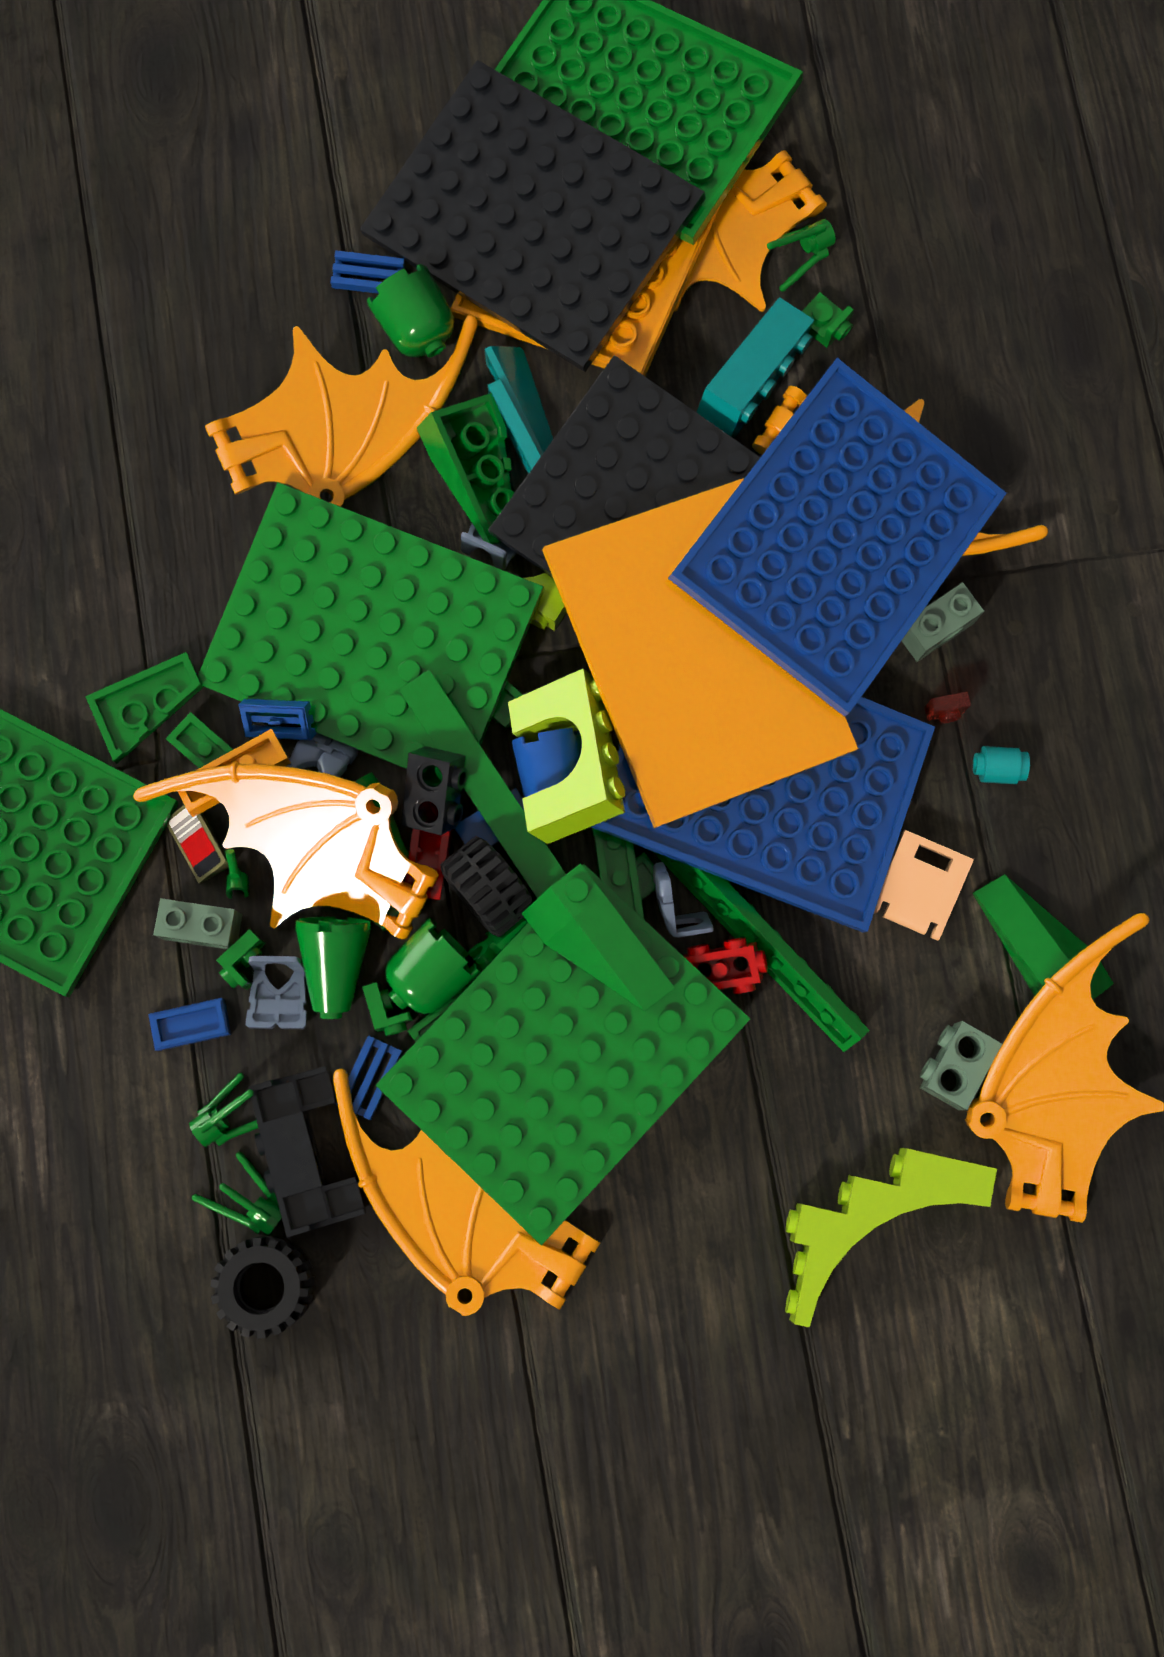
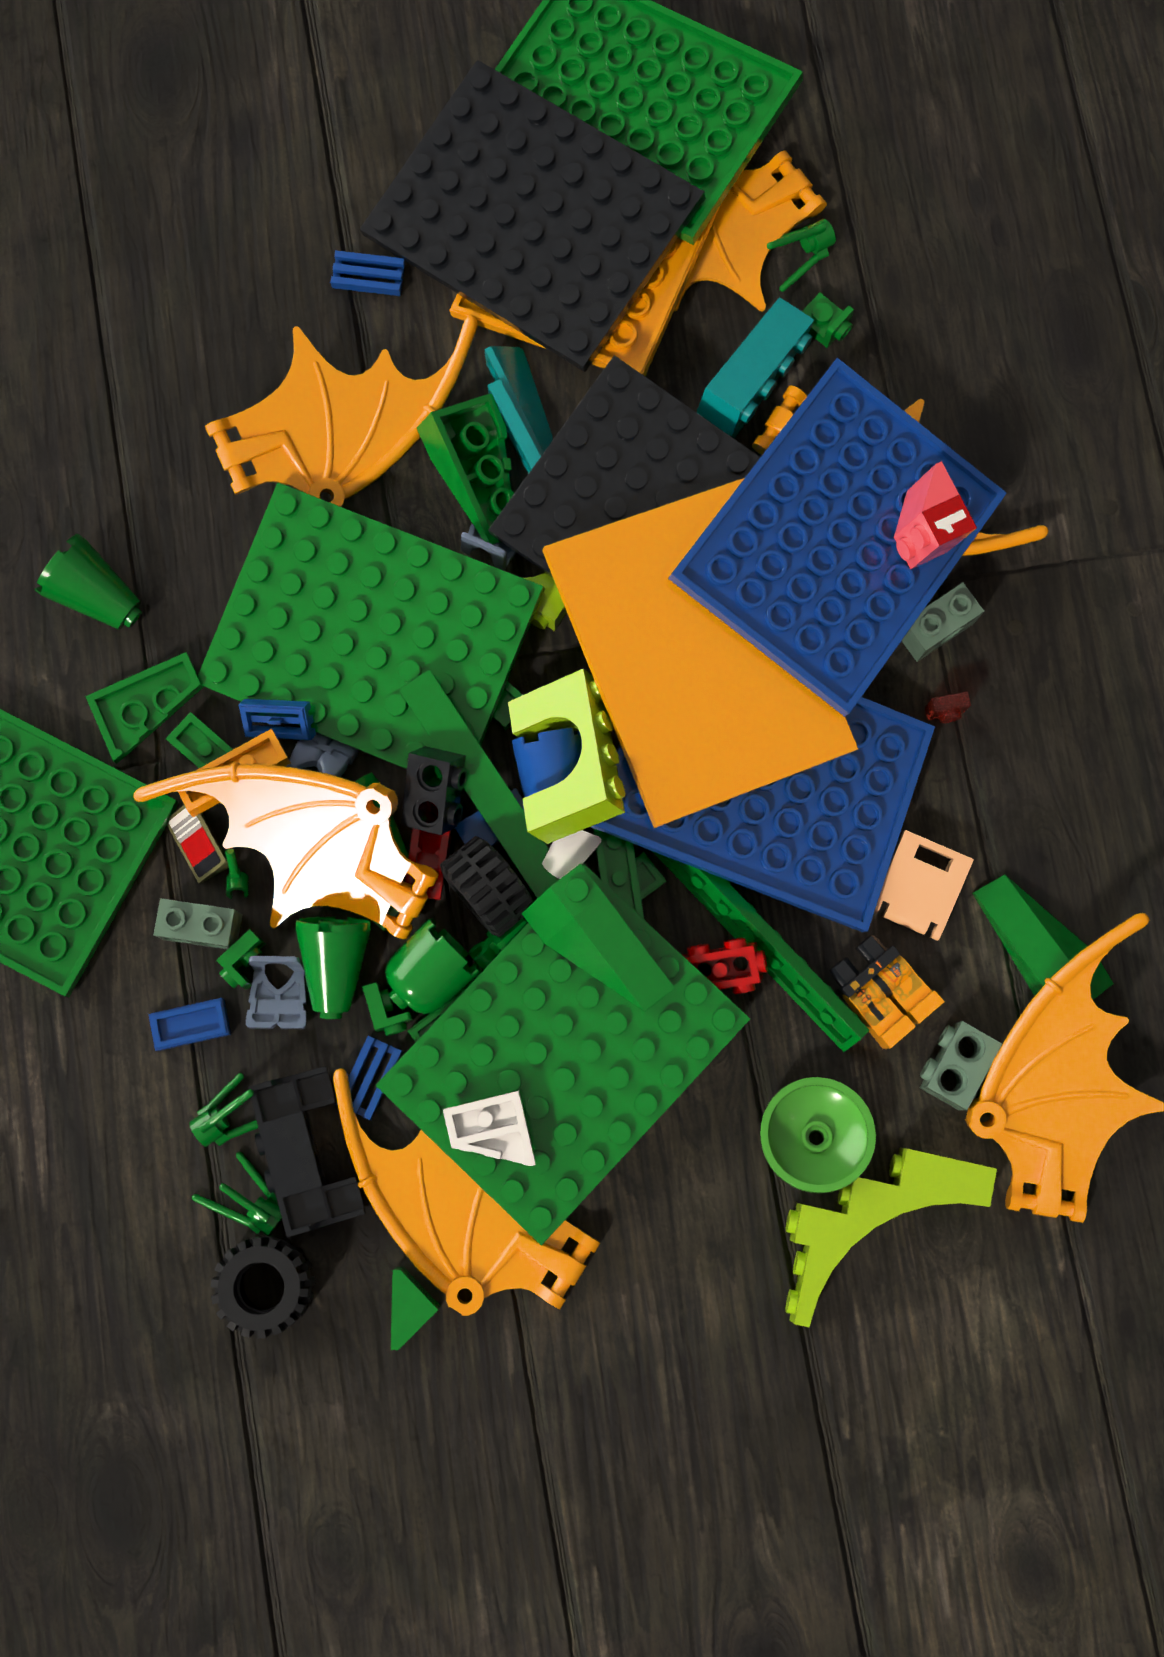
(88, 585): none -> green cone
(410, 1307): none -> green slope
(413, 312): green cylinder -> none
(492, 1128): none -> white wing
(569, 852): none -> white sticker
(665, 902): sand blue piece -> none
(824, 1108): none -> bright green dish
(884, 992): none -> hips
(931, 518): none -> coral slope
(1001, 765): teal brick -> none

